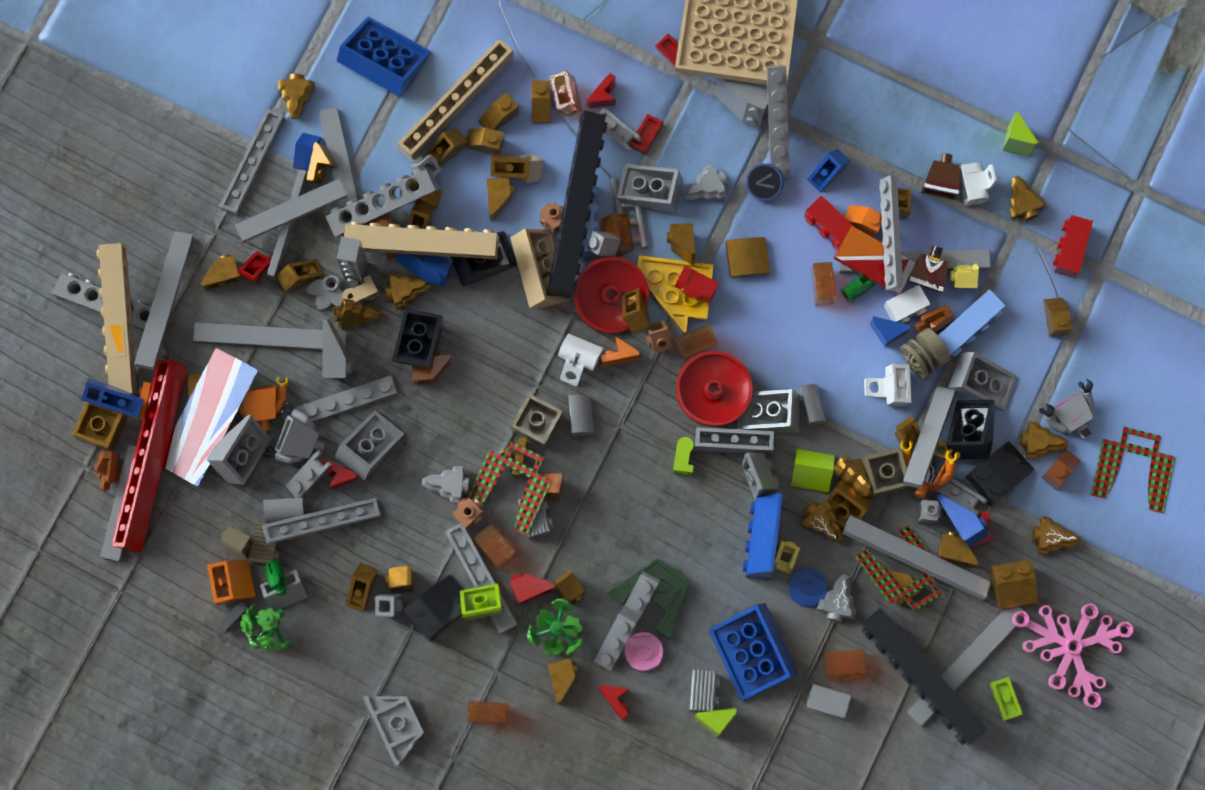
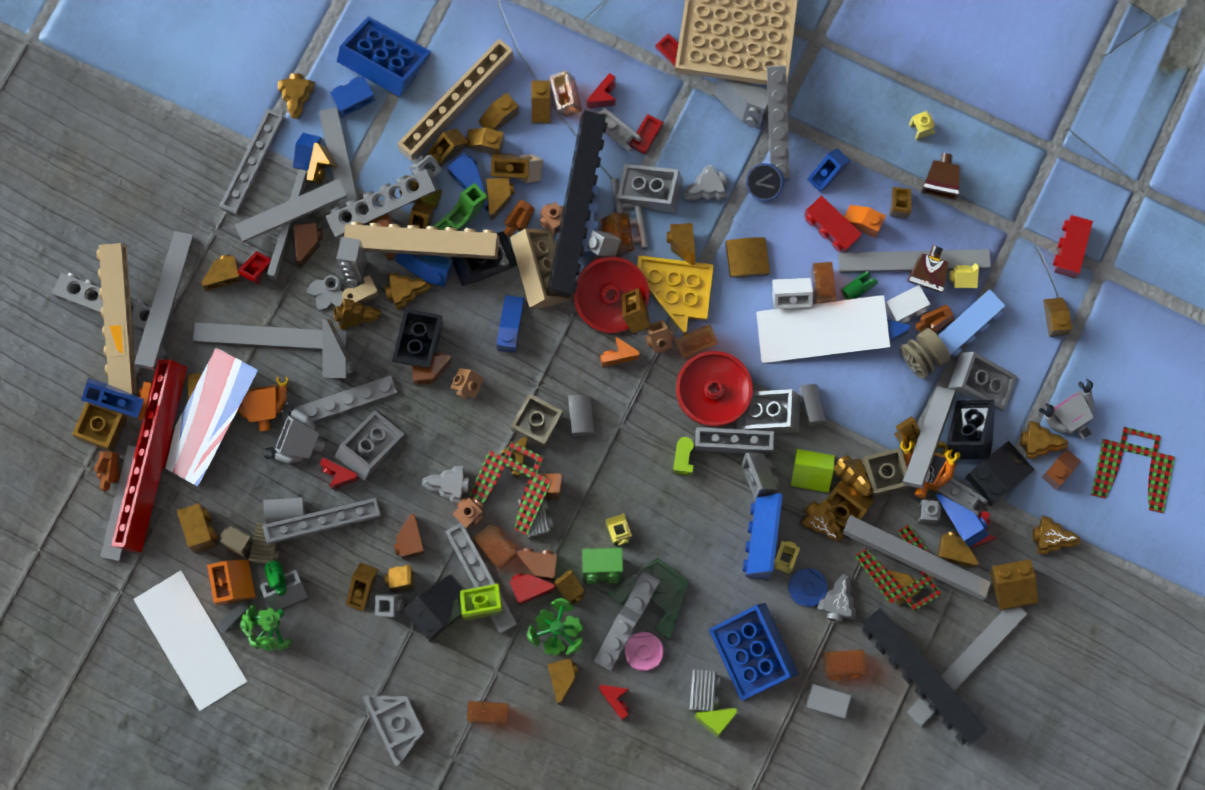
(190, 640): none -> white sticker
(197, 528): none -> pearl gold brick
(239, 451): light grey slope -> none
(299, 274): pearl gold slope -> none
(306, 241): none -> reddish brown slope
(307, 476): light grey hinge -> none
(352, 96): none -> blue brick
(409, 539): none -> dark orange slope
(465, 173): none -> blue slope
(465, 210): none -> bright green arch
(466, 383): none -> medium nougat brick
(510, 324): none -> blue slope
(518, 218): none -> dark orange rock
(539, 564): none -> dark orange slope
(578, 355): white piece -> none
(602, 565): none -> bright green brick
(622, 538): none -> light yellow window
(696, 285): red piece -> none
(792, 293): none -> white brick
(823, 329): none -> white sticker
(866, 257): tile -> none
(891, 233): light grey plate -> none
(894, 387): white piece -> none
(924, 125): none -> light yellow window
(976, 182): white piece -> none
(1005, 698): lime plate -> none
(1019, 137): lime slope -> none
(1024, 201): pearl gold rock -> none
(1051, 635): bright pink plant -> none

